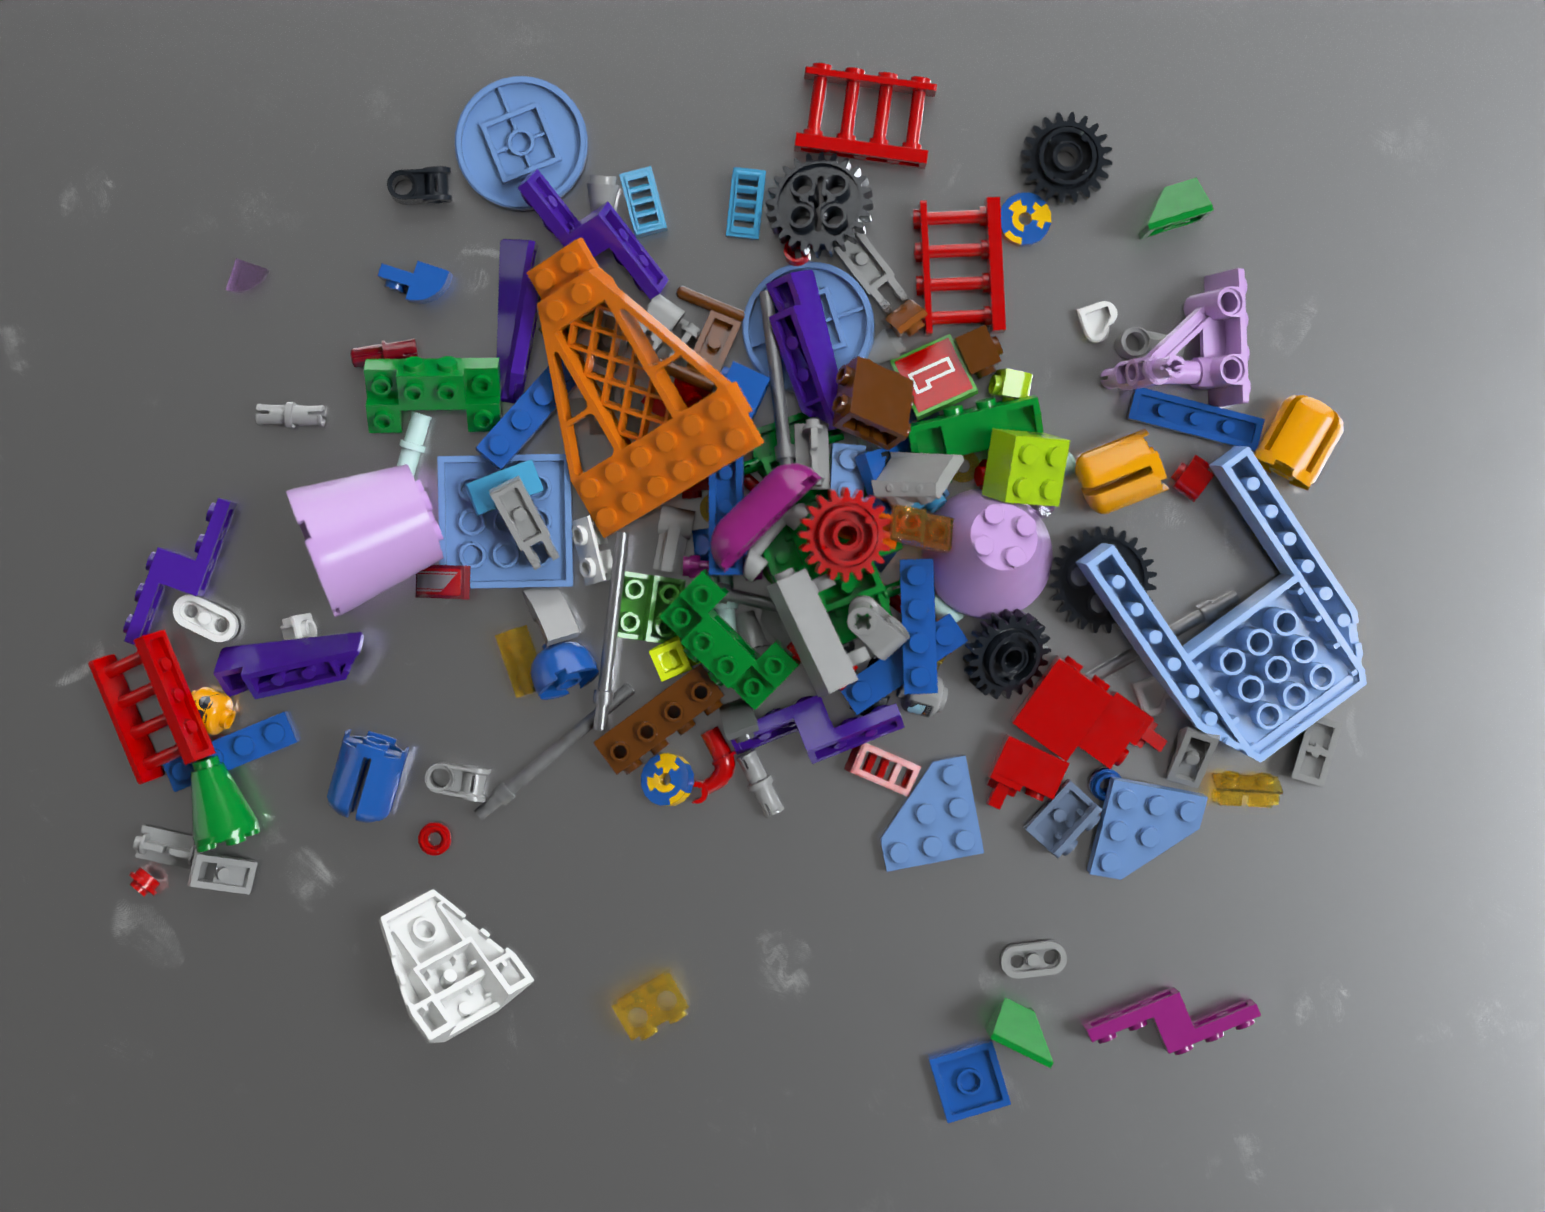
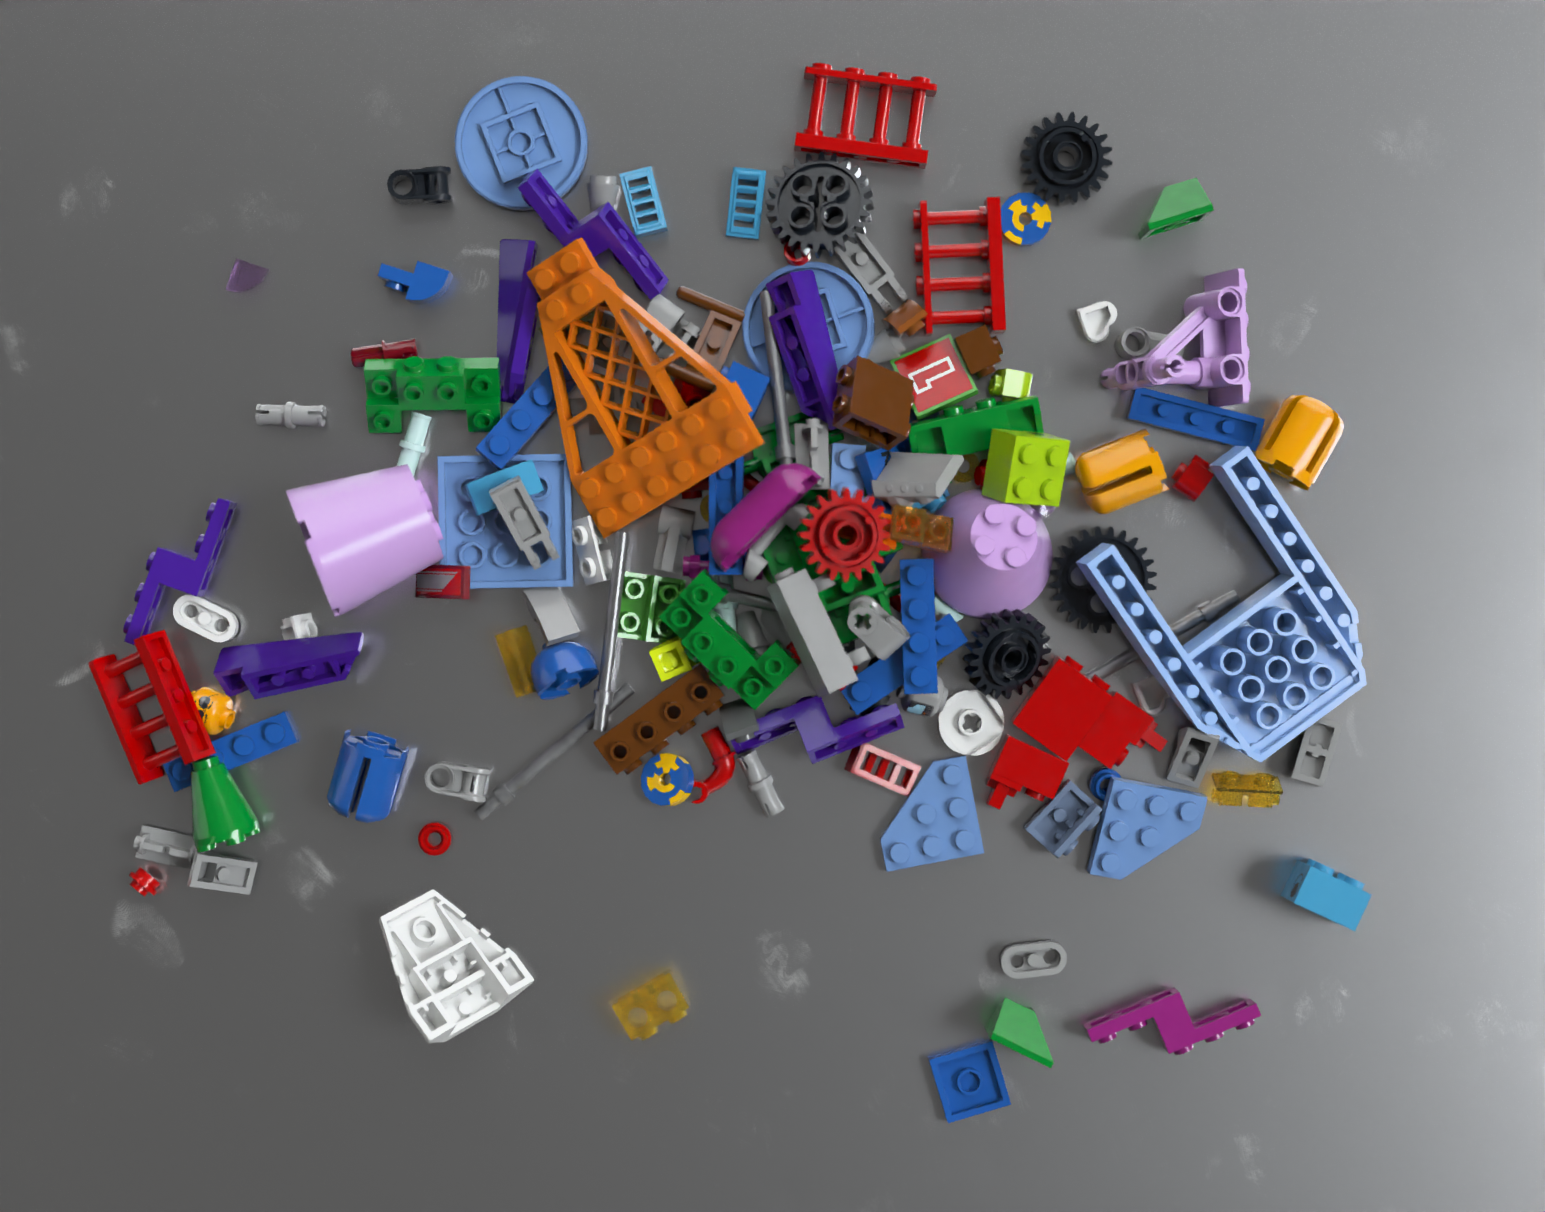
(989, 726): none -> white plate
(1334, 898): none -> dark azure brick

